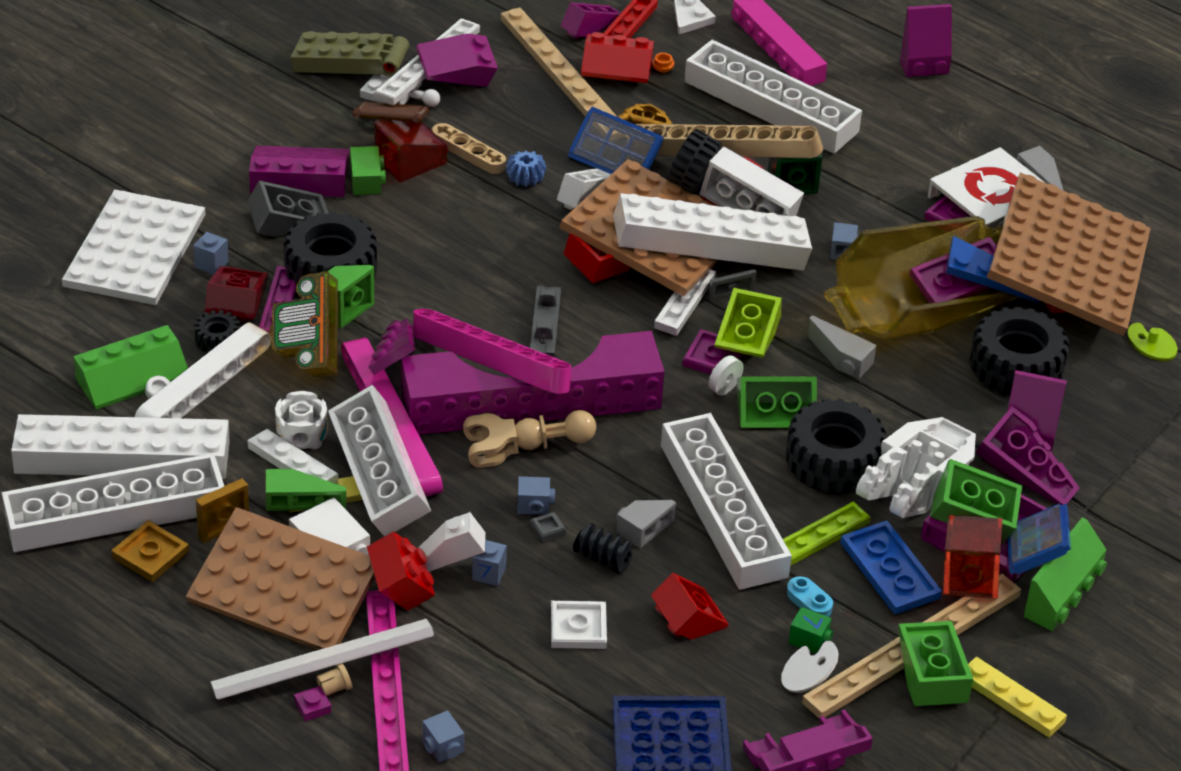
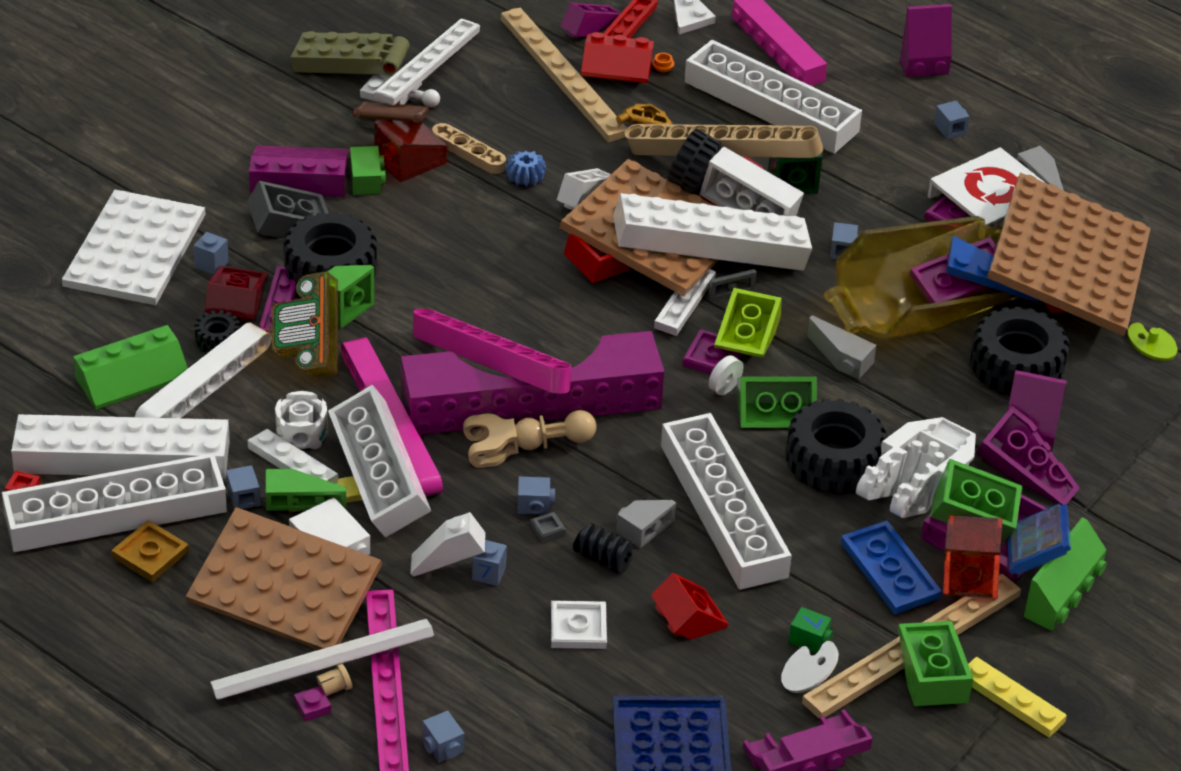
(22, 480): none -> red plate
(155, 384): white tile -> none
(217, 507): pearl gold plate -> none
(243, 487): none -> sand blue brick
(395, 345): magenta wing -> none
(401, 571): red brick -> none
(458, 60): magenta slope -> none
(545, 319): dark grey hinge -> none
(609, 141): clear piece -> none
(809, 596): medium azure plate -> none
(825, 531): lime tile -> none
(951, 119): none -> sand blue brick

